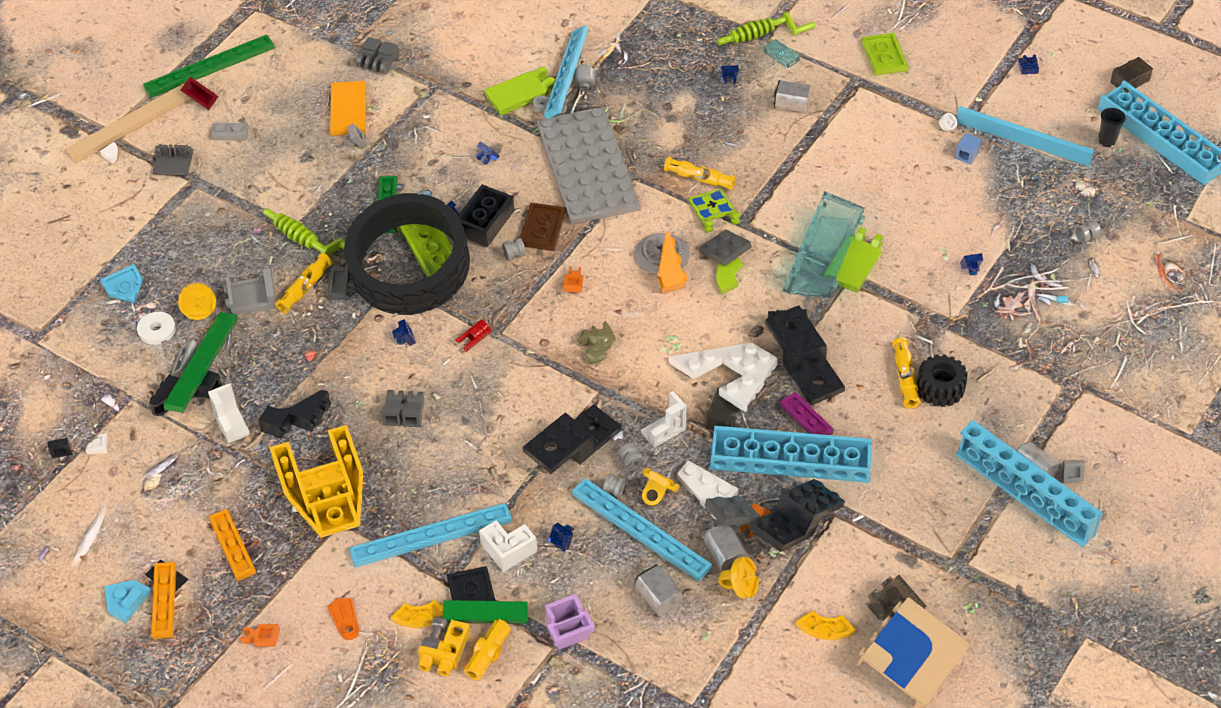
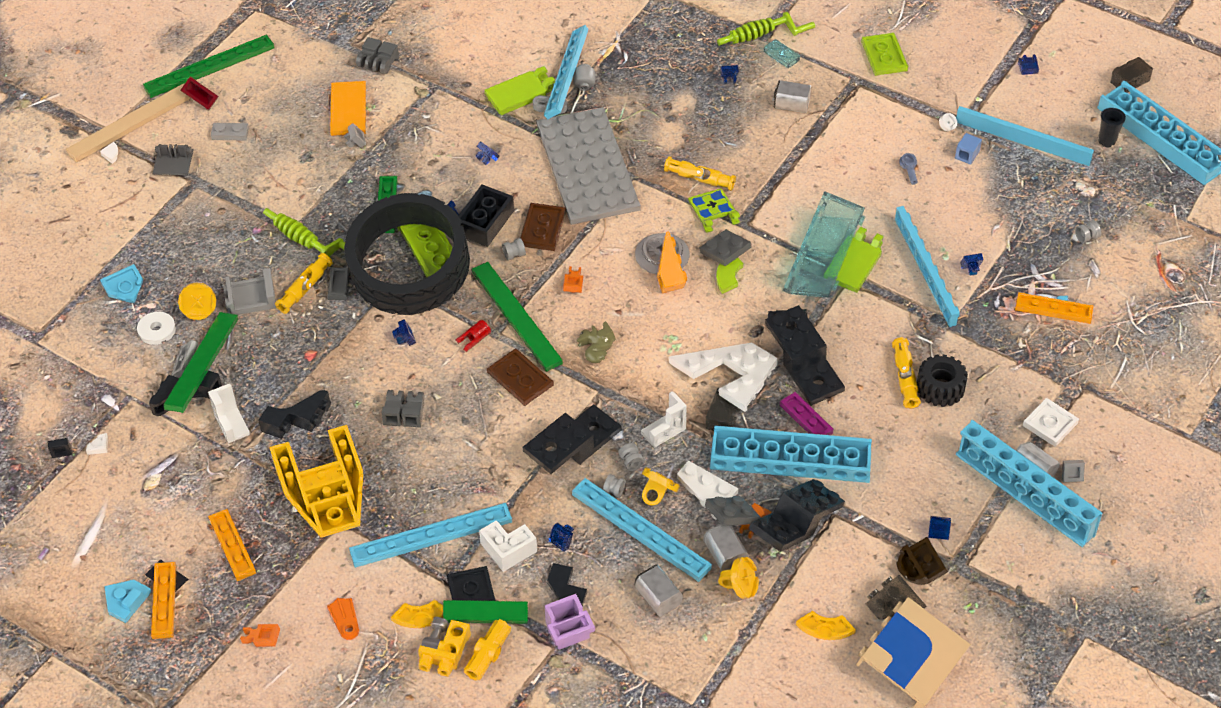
(517, 316): none -> green tile
(520, 377): none -> reddish brown tile
(559, 582): none -> black tile
(909, 162): none -> sand blue plate
(920, 563): none -> dark brown slope
(928, 269): none -> medium azure plate
(939, 527): none -> clear blue tile
(1050, 422): none -> white plate
(1054, 308): none -> light orange tile

